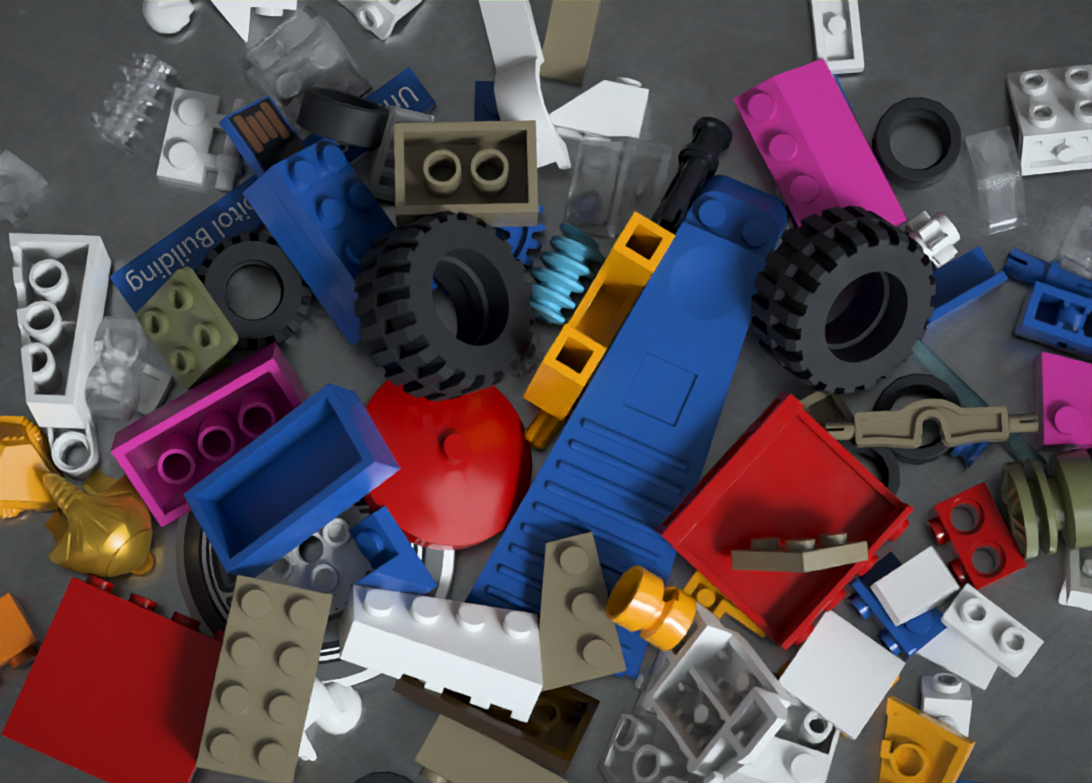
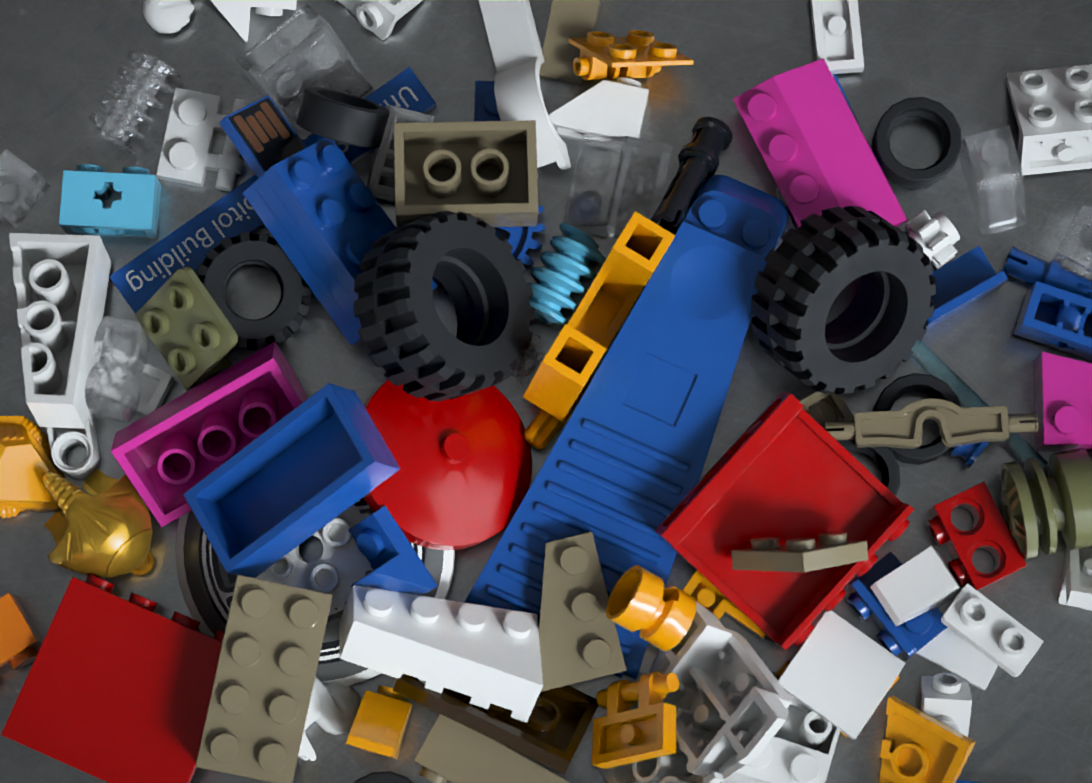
(131, 216): none -> medium azure brick
(381, 722): none -> light orange slope
(629, 56): none -> light orange hinge
(638, 733): none -> light orange plate

